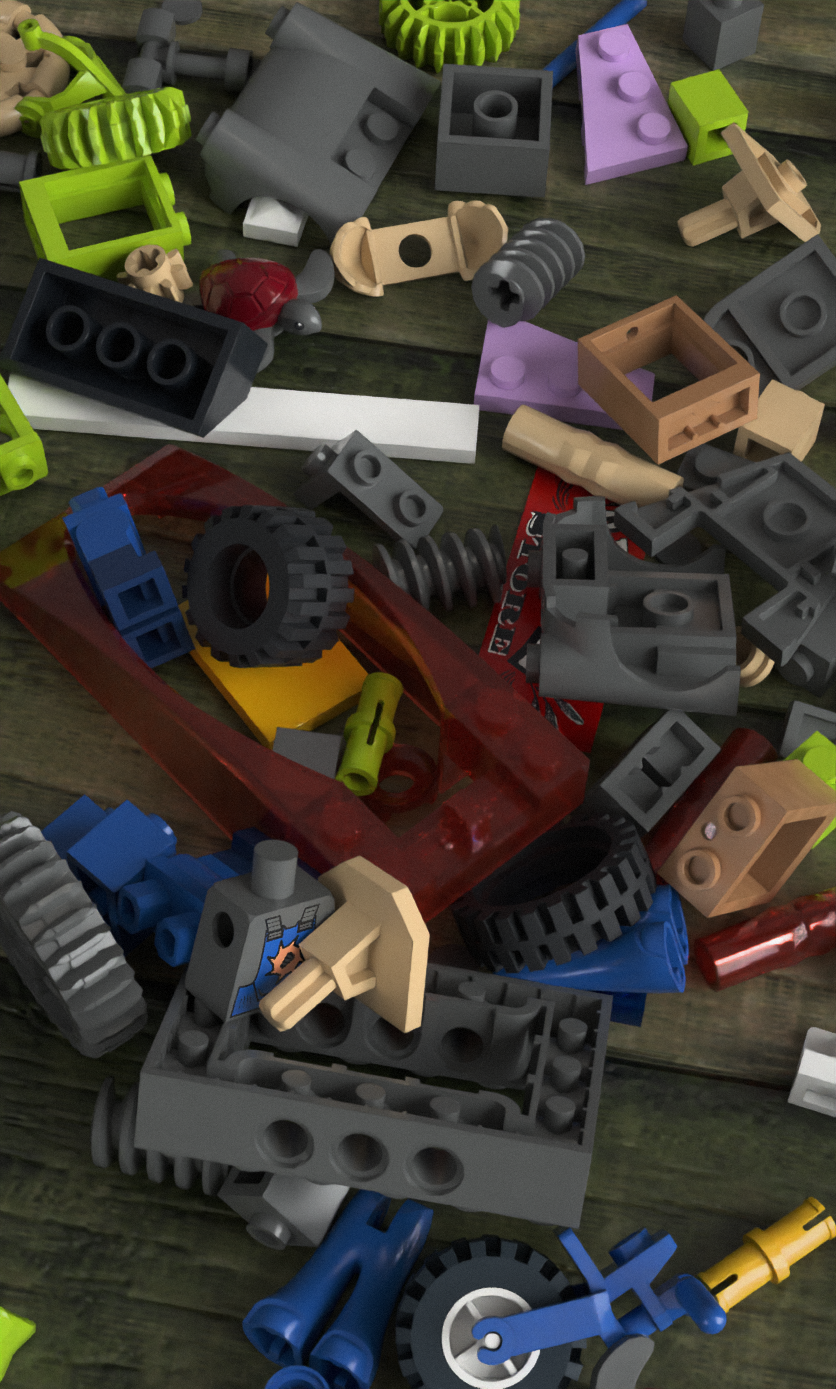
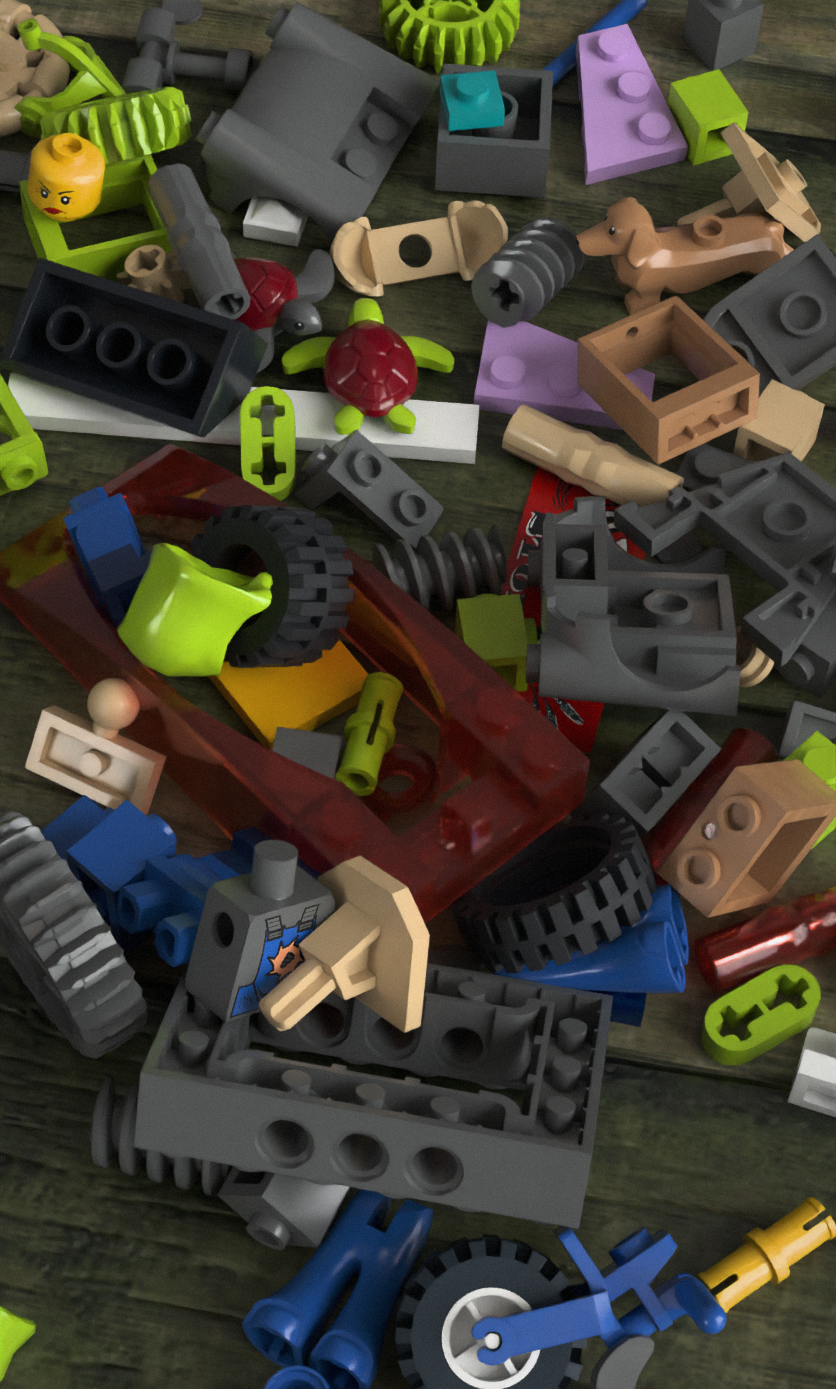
(65, 176): none -> yellow head
(93, 755): none -> tan plate
(189, 612): none -> lime piece
(198, 241): none -> dark grey axle
(282, 444): none -> lime beam
(369, 368): none -> dark red animal
(472, 100): none -> teal plate
(497, 634): none -> lime brick
(683, 255): none -> medium nougat animal
(753, 1002): none -> lime beam

